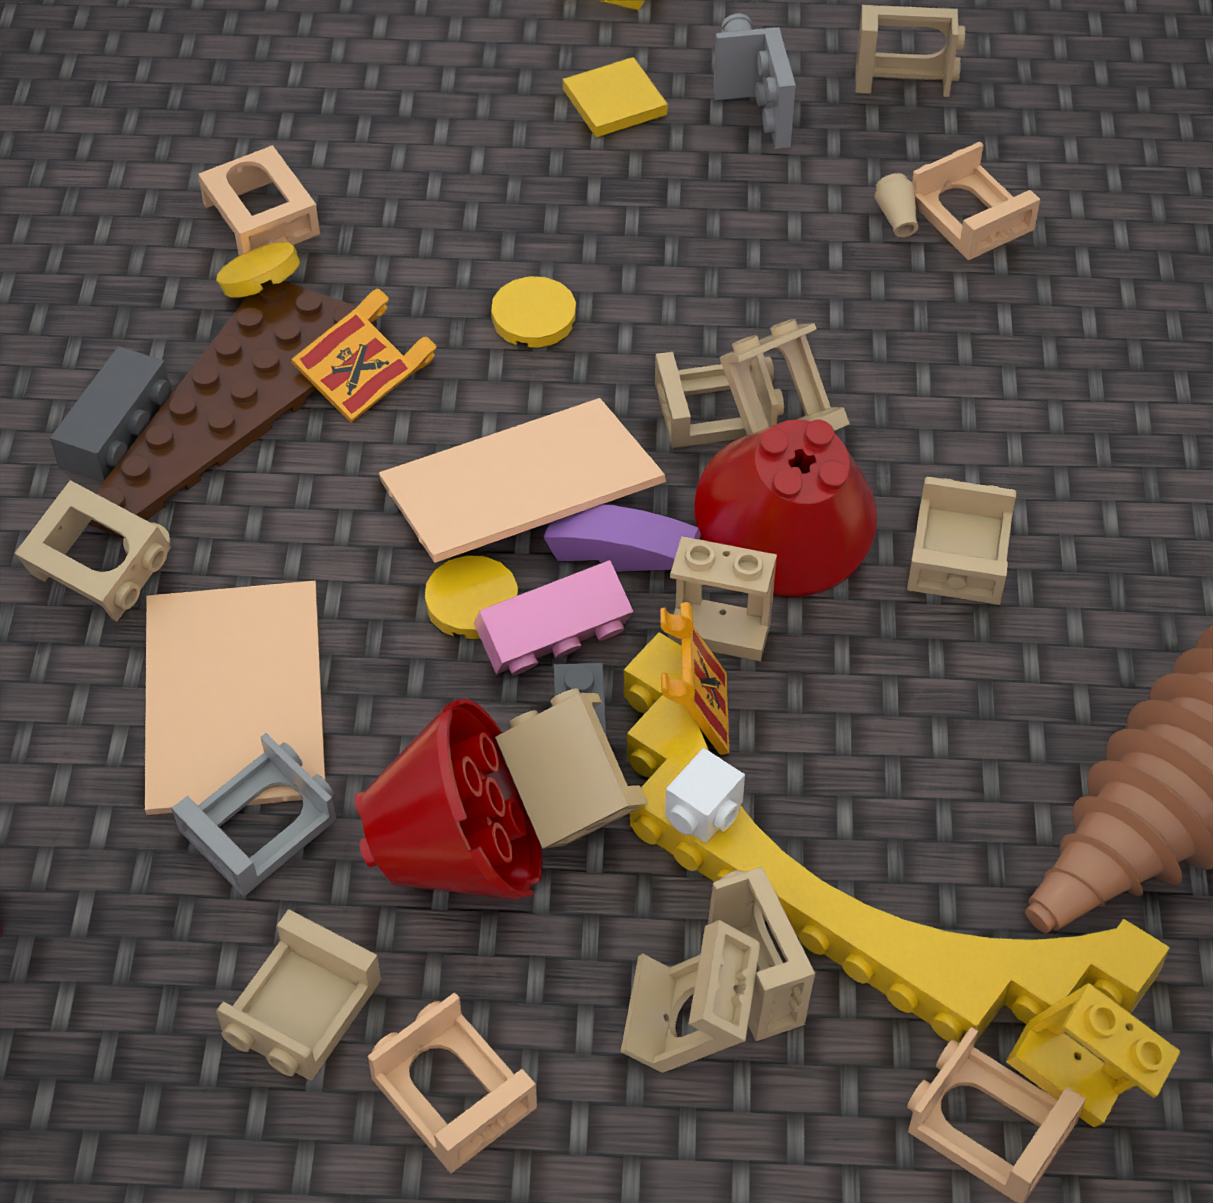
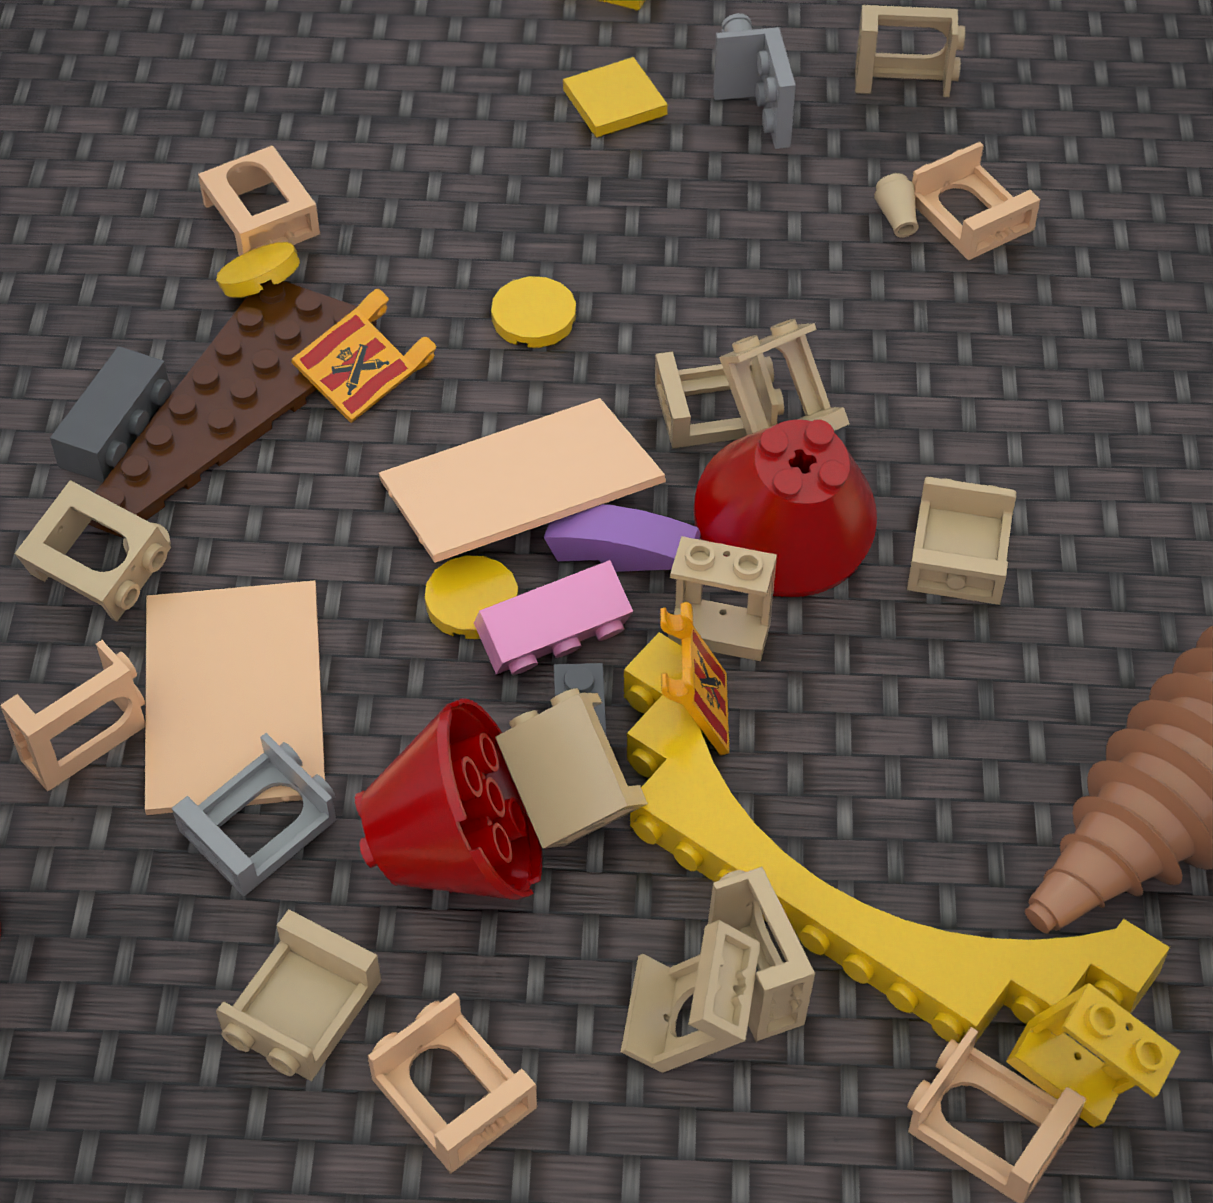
(33, 731): none -> light nougat panel
(704, 796): white brick -> none

